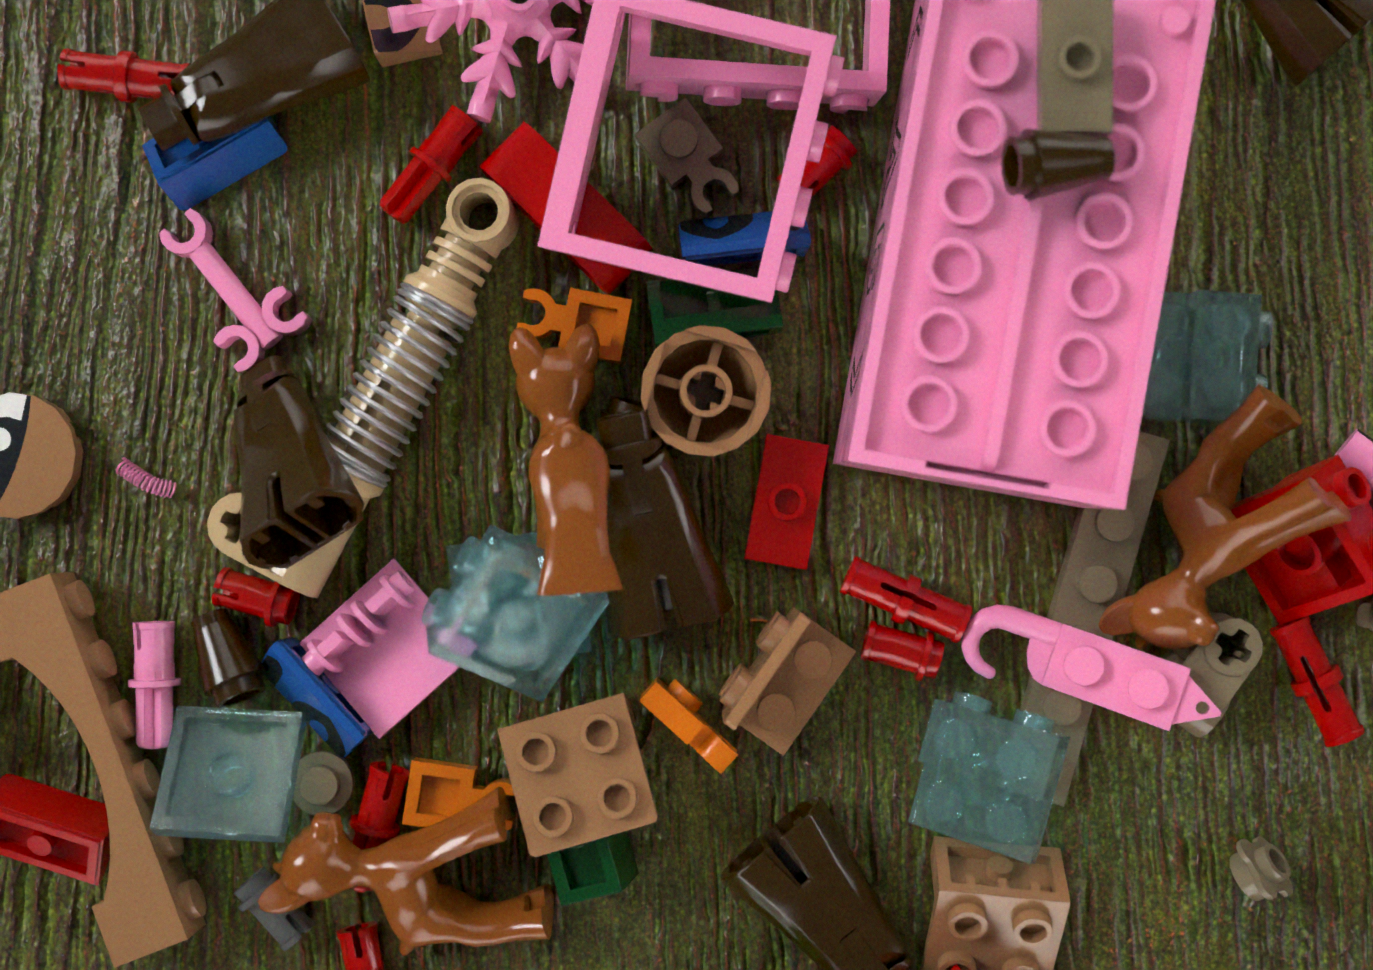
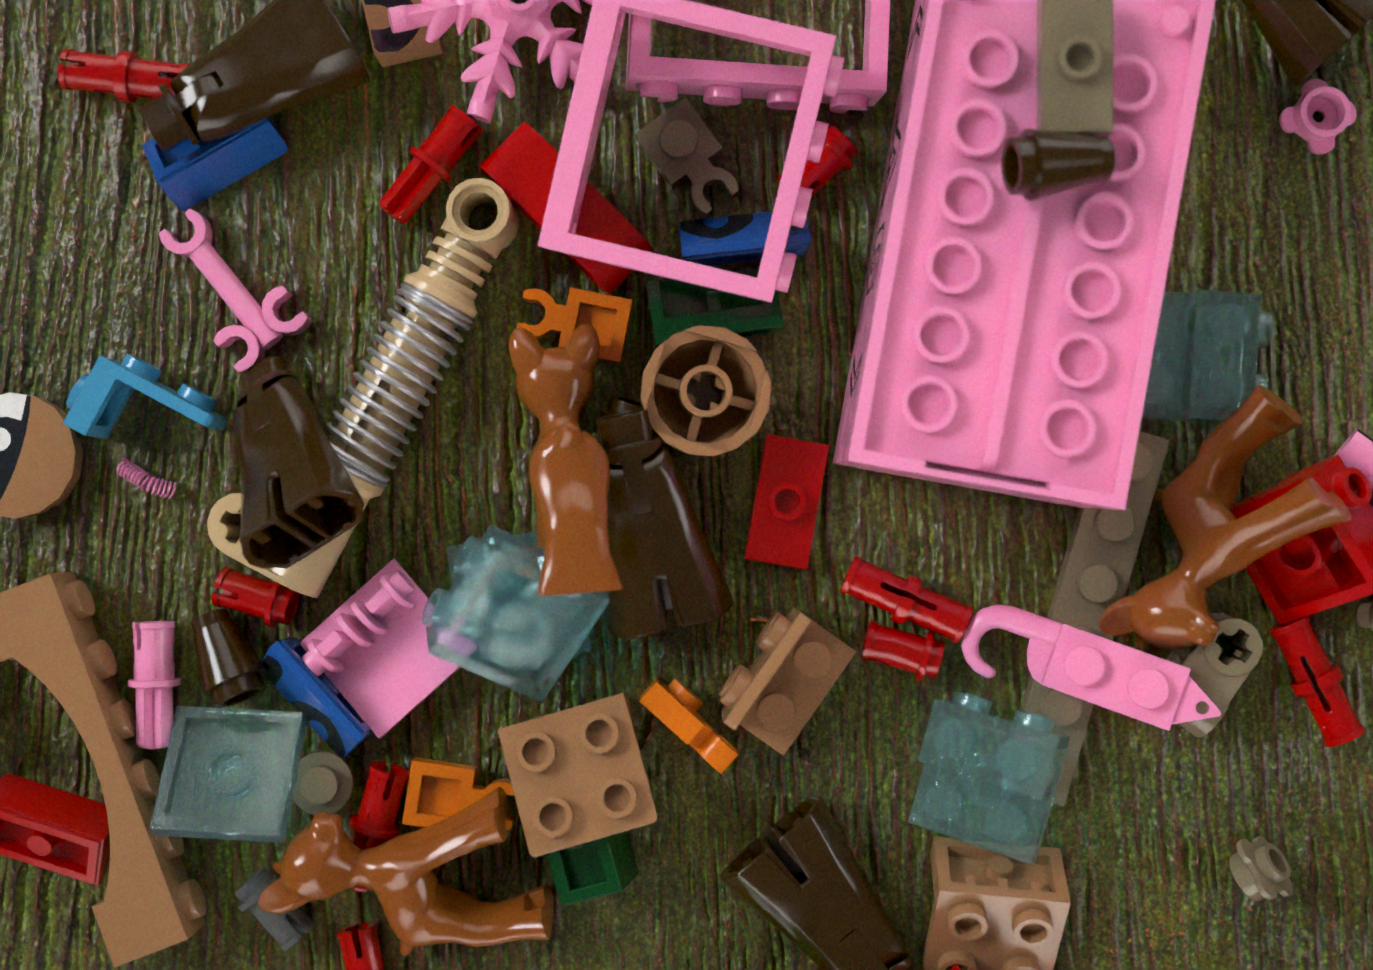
(102, 395): none -> dark azure bracket
(1331, 103): none -> bright pink plate

